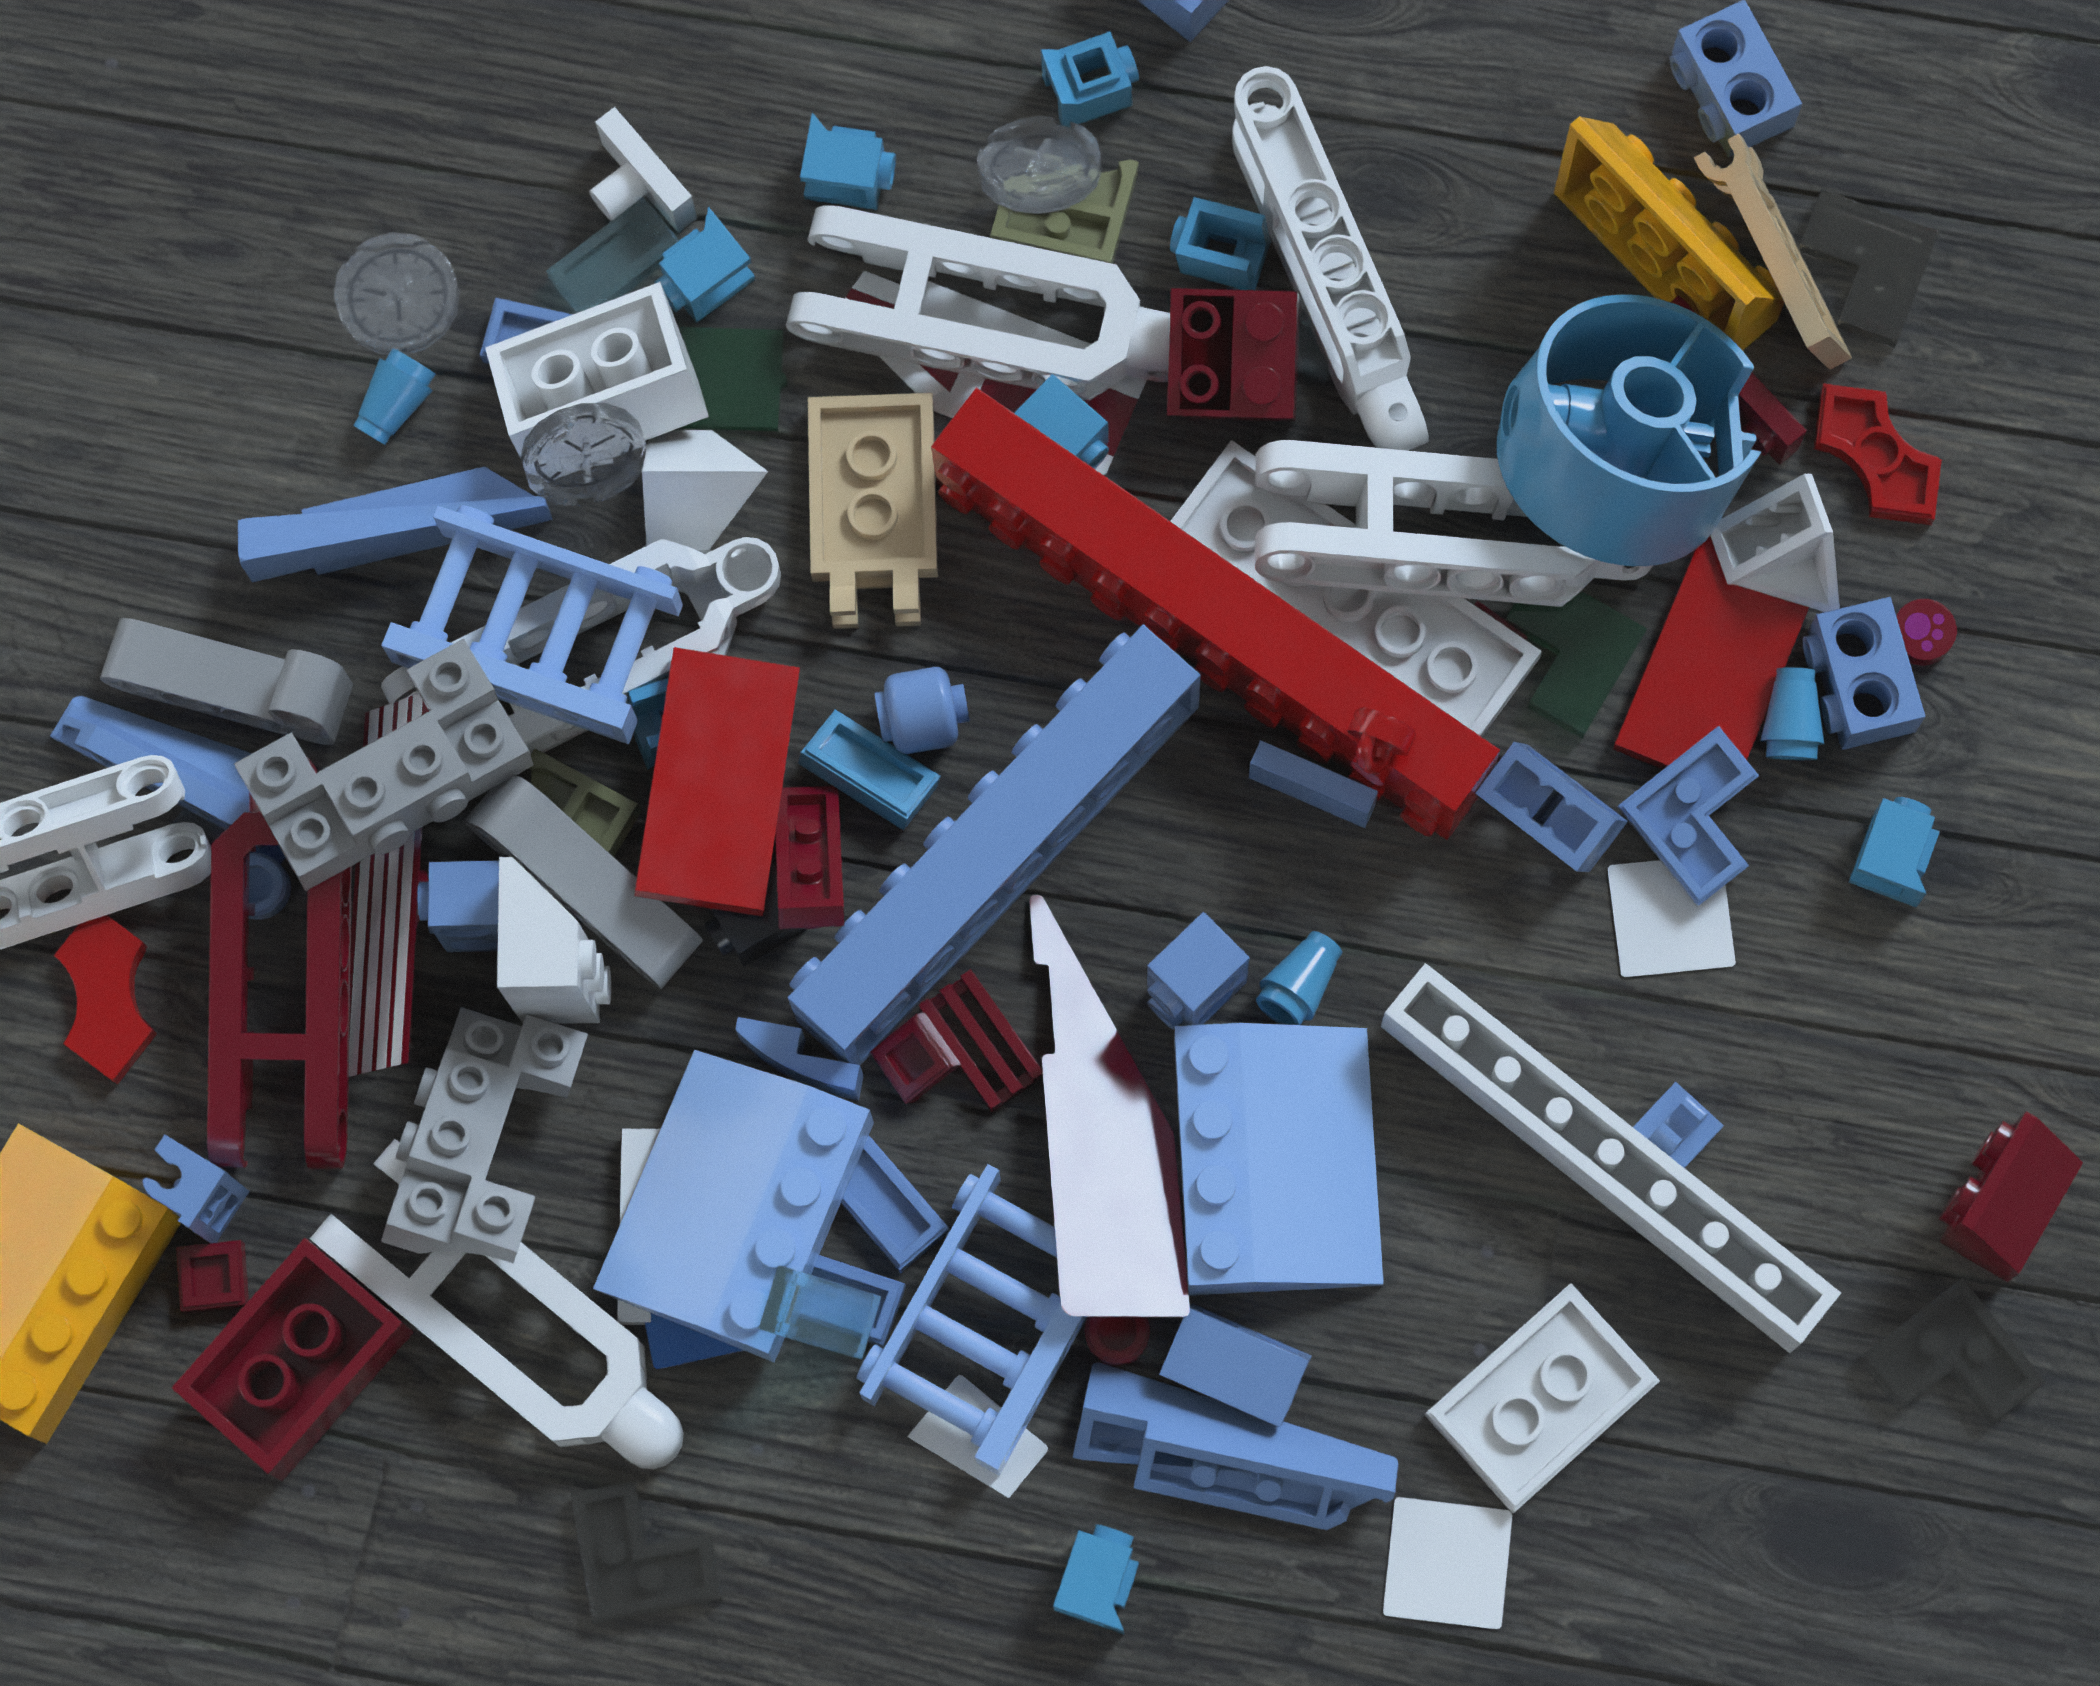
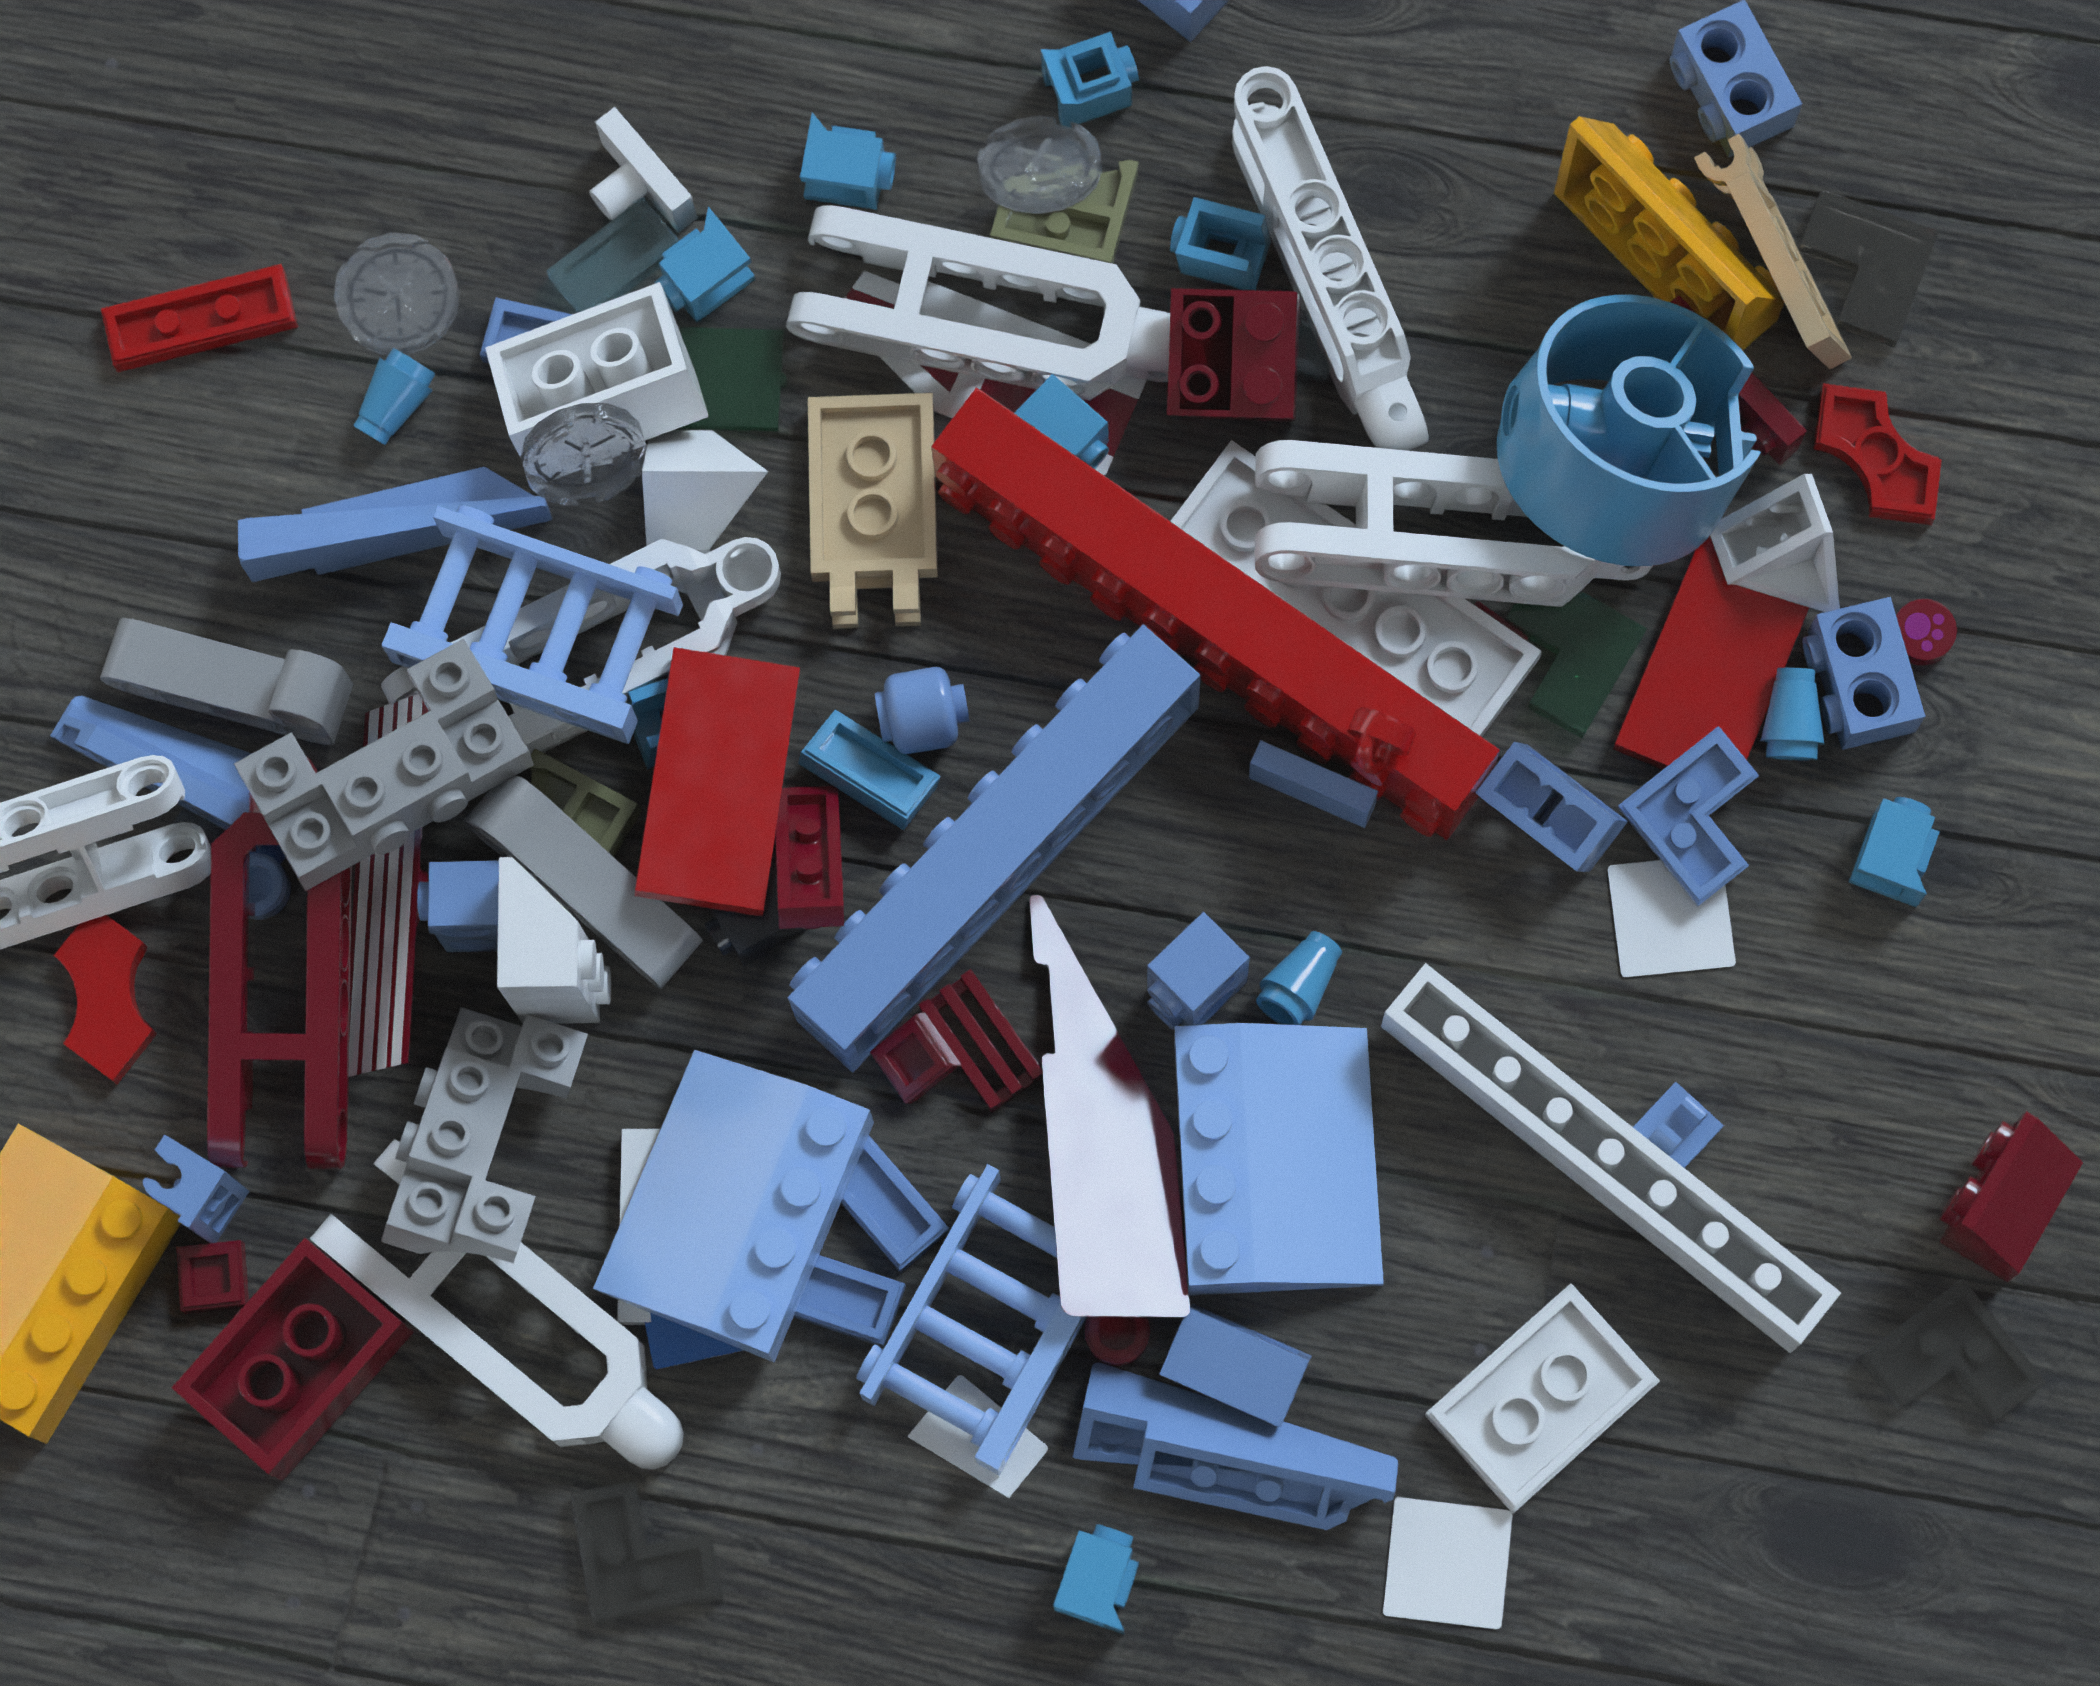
(199, 318): none -> red tile
(783, 1050): medium blue slope -> none
(819, 1312): clear light blue tile -> none

